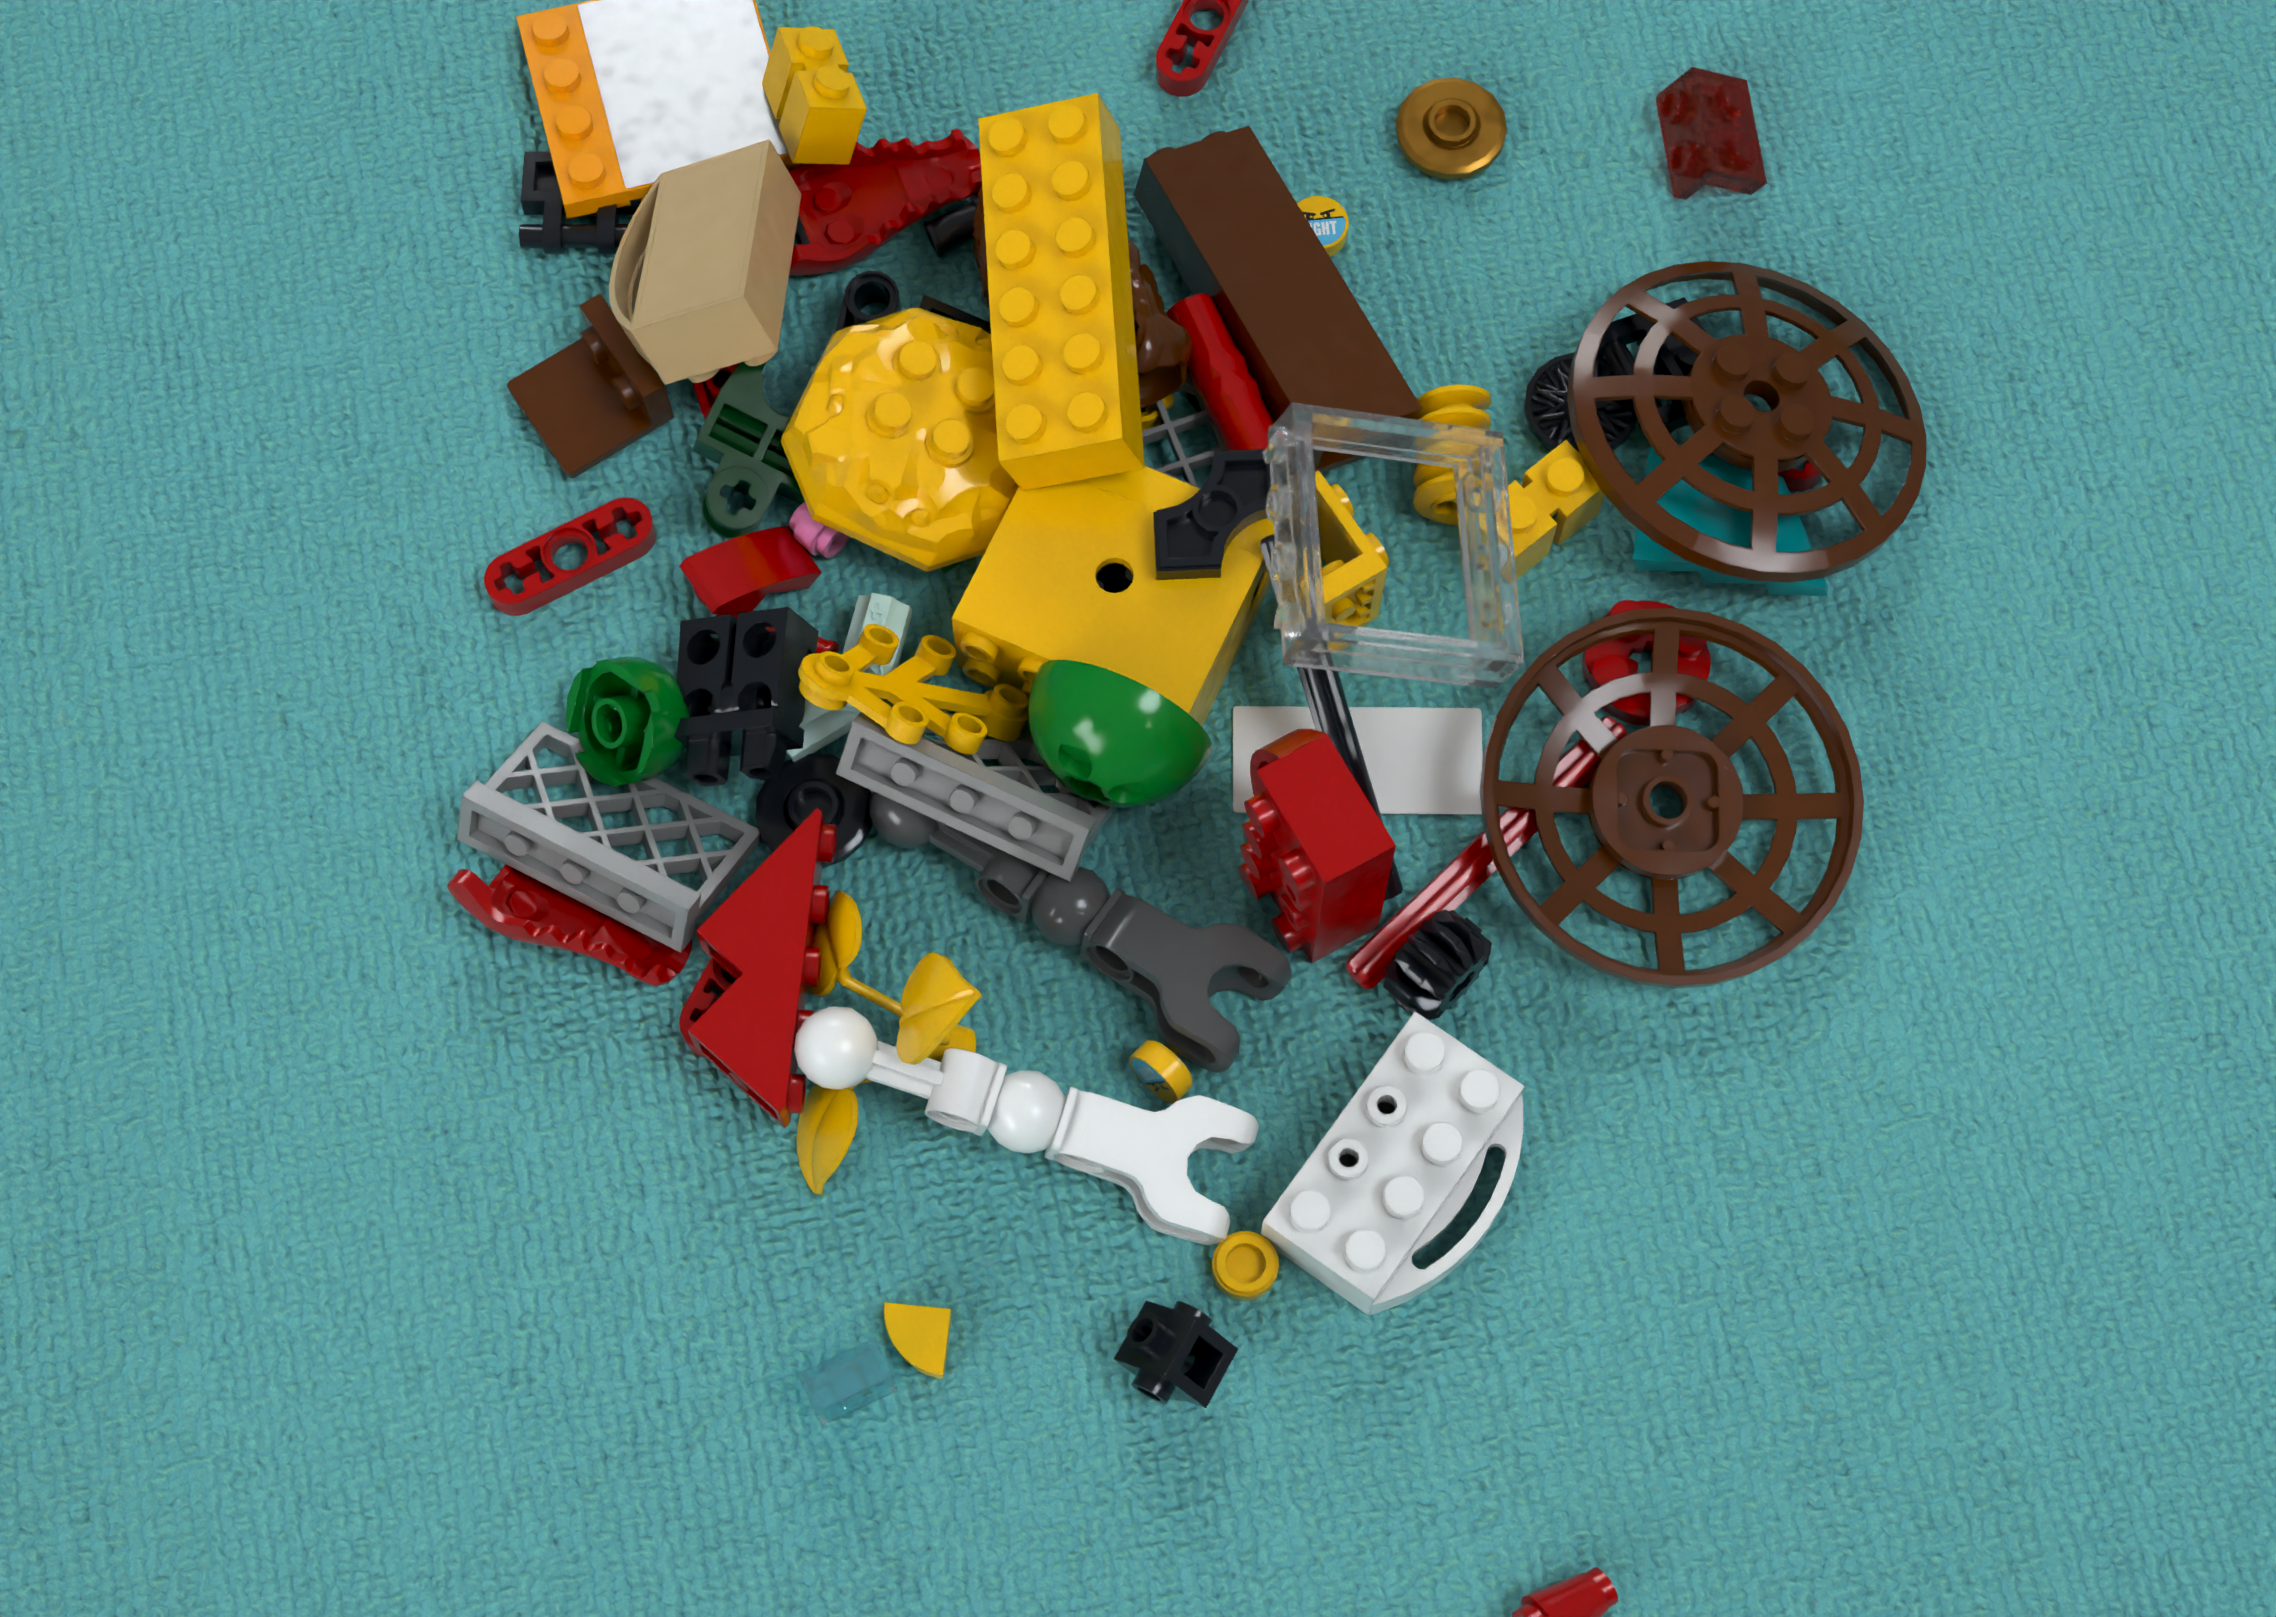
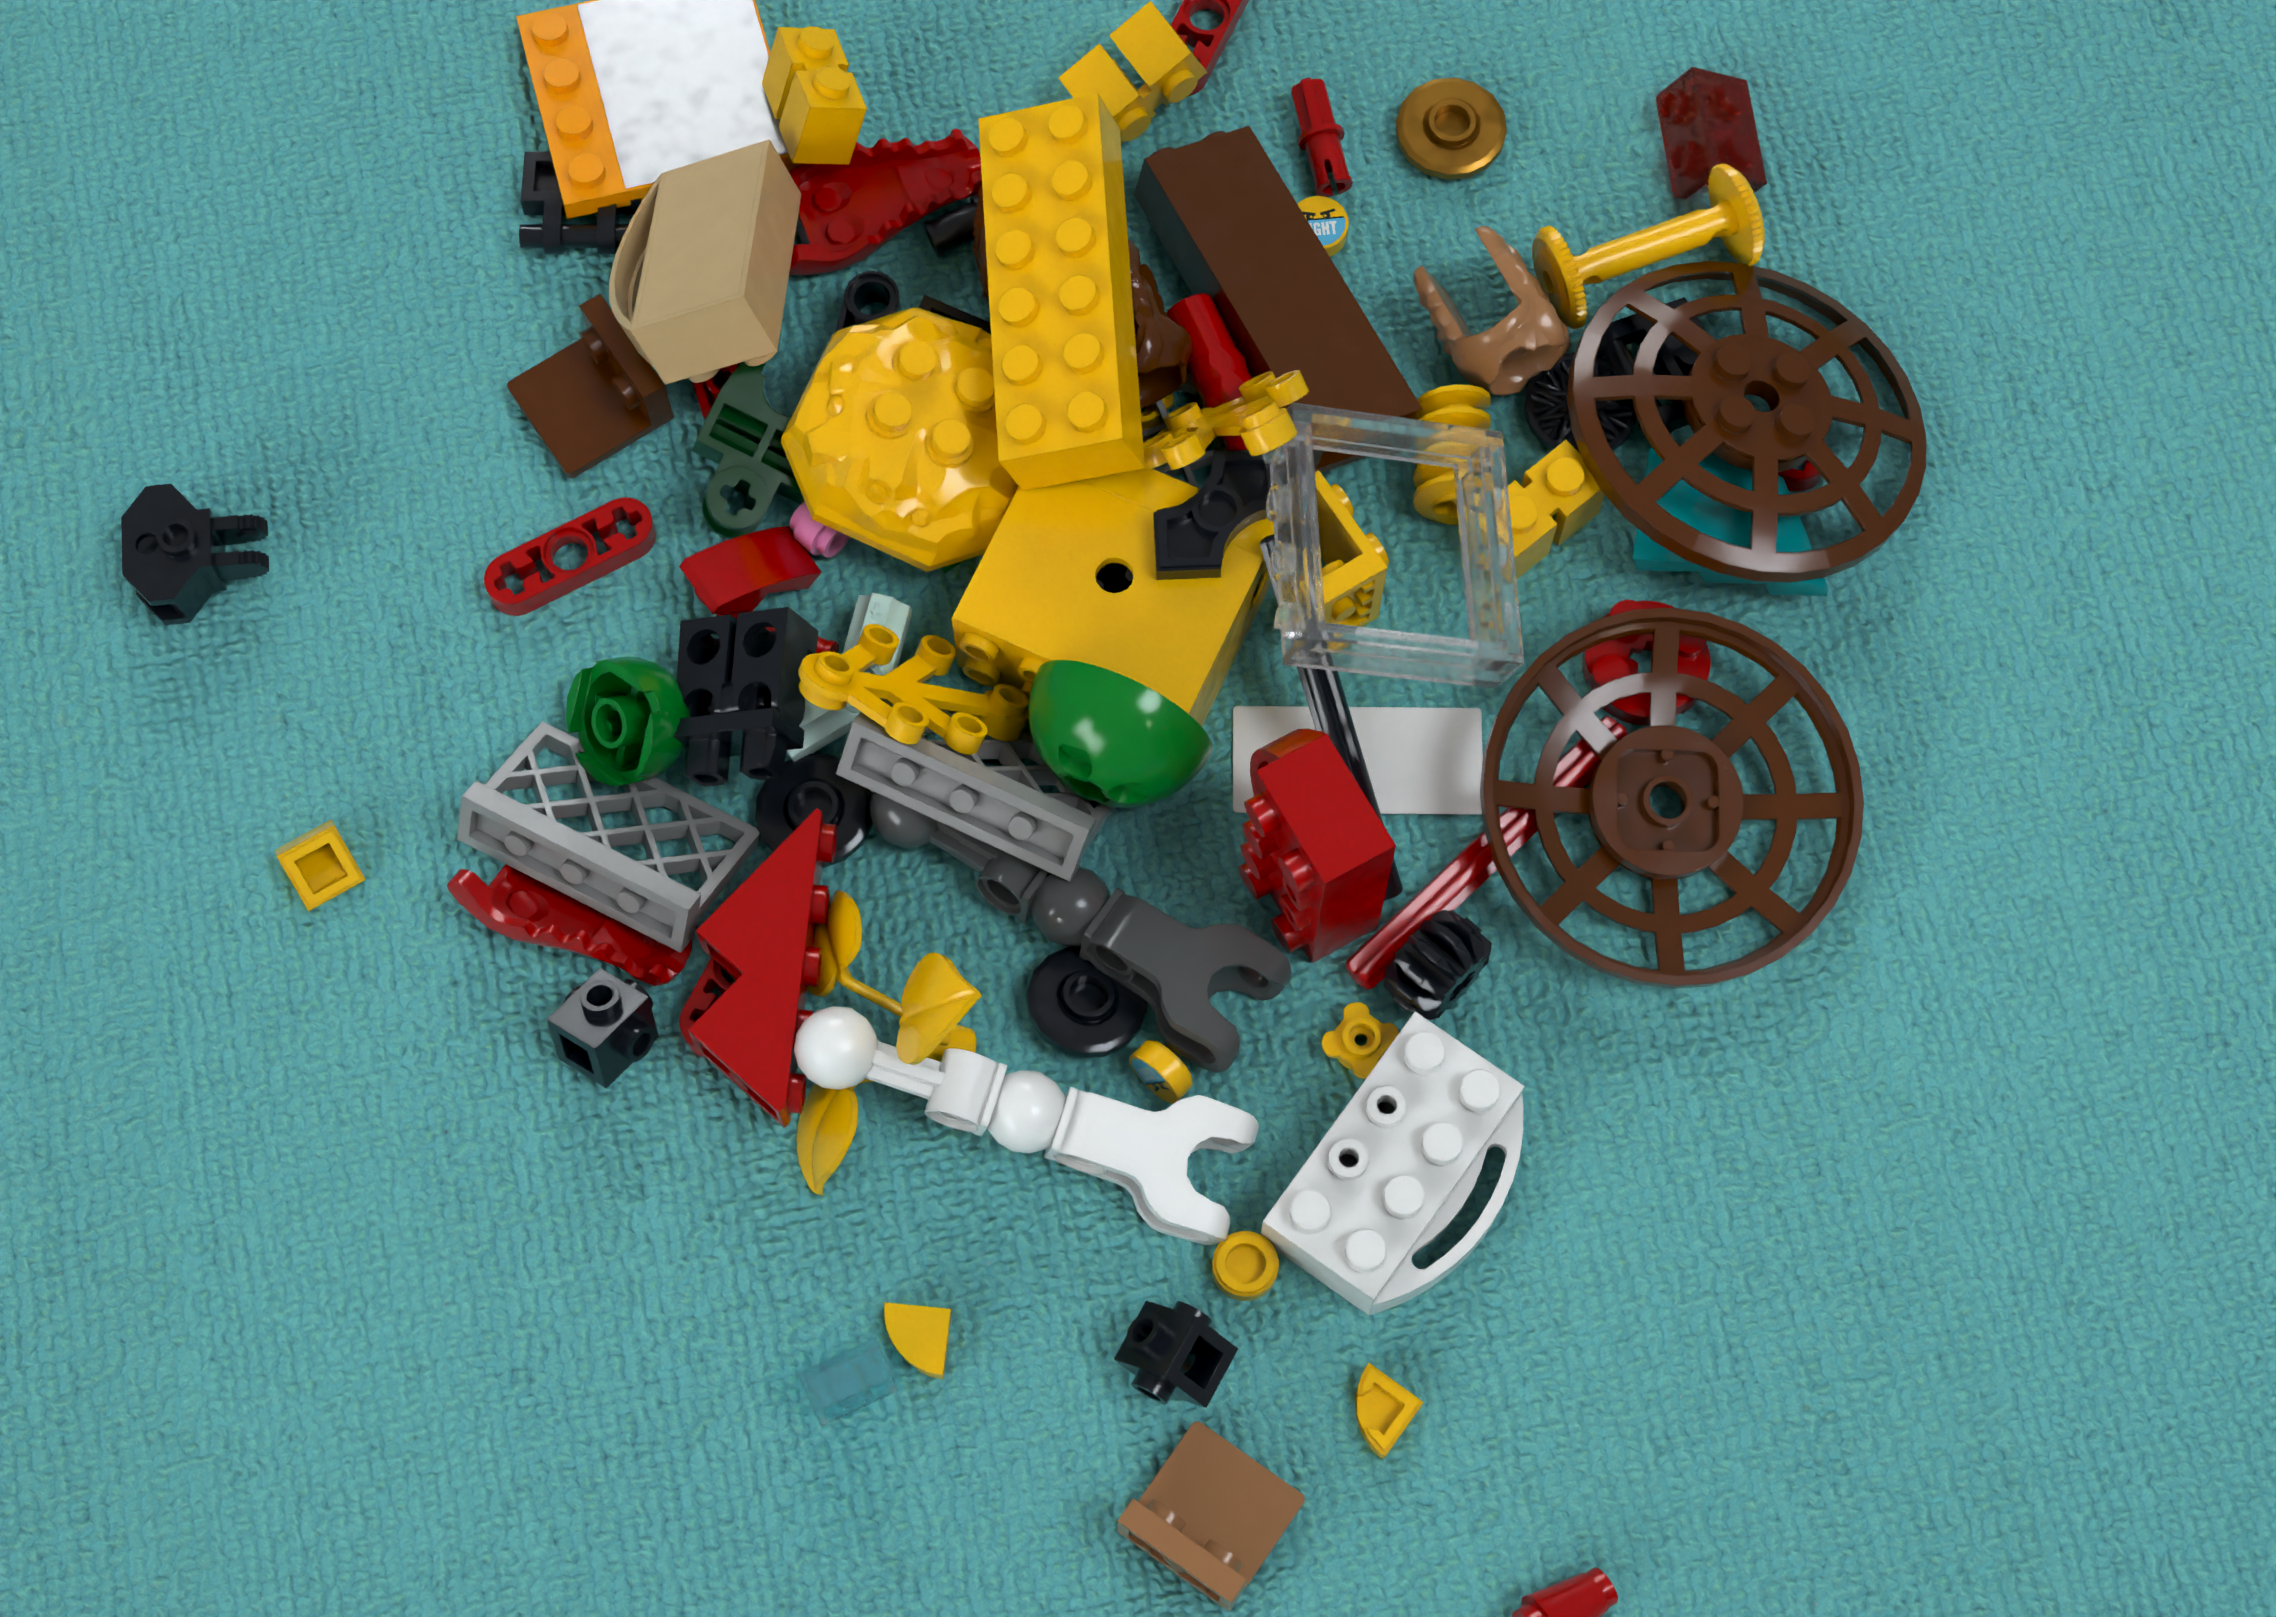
(179, 552): none -> black hinge
(319, 865): none -> yellow slope
(604, 1027): none -> black brick
(1082, 1007): none -> black wheel
(1155, 54): none -> yellow piece
(1211, 1515): none -> medium nougat bracket
(1252, 417): none -> yellow plant
(1320, 136): none -> red axle
(1356, 1022): none -> yellow plate
(1383, 1410): none -> yellow tile
(1531, 328): none -> medium nougat piece
(1732, 216): none -> yellow hose

